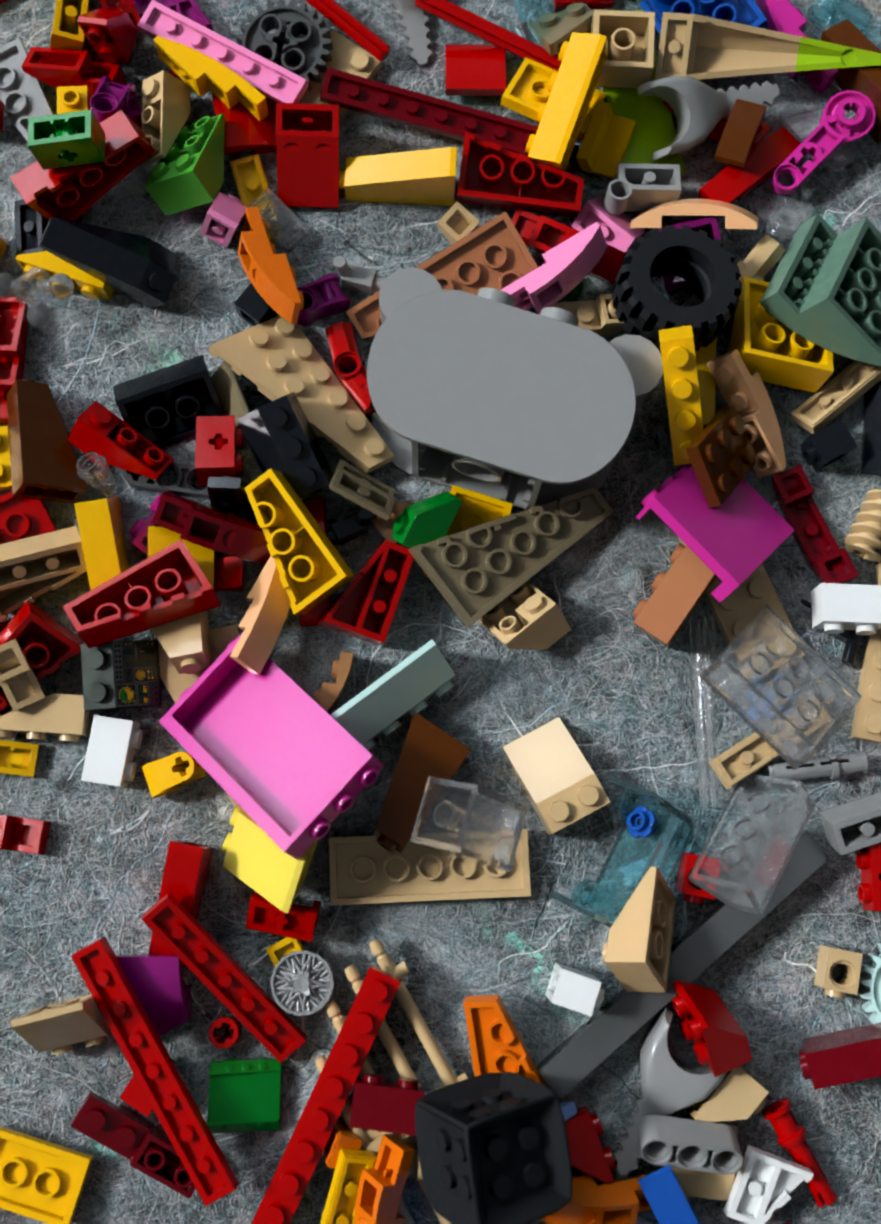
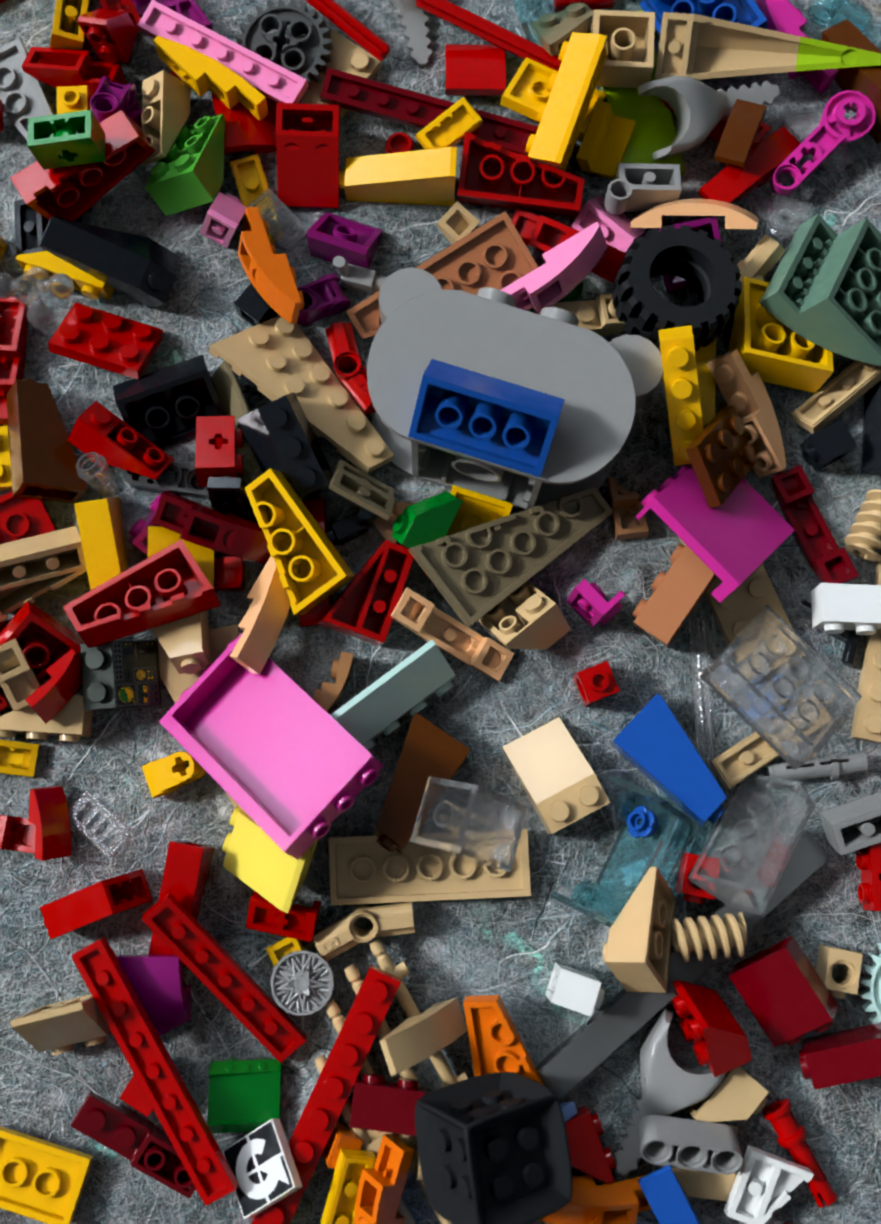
(51, 816): none -> red slope
(57, 692): none -> red slope
(96, 903): none -> red slope
(106, 340): none -> red plate
(112, 751): white brick -> none
(119, 842): none -> clear slope
(230, 1040): red bush -> none
(262, 1168): none -> tile
(343, 237): none -> magenta slope
(344, 934): none -> tan piece
(399, 143): none -> red plate
(423, 1035): none -> tan slope
(450, 126): none -> yellow plate
(451, 635): none -> light nougat slope
(485, 417): none -> blue slope
(590, 603): none -> dark pink bracket
(596, 683): none -> red brick
(626, 508): none -> medium nougat slope
(669, 759): none -> blue slope
(709, 935): none -> tan piece
(784, 993): none -> dark red brick

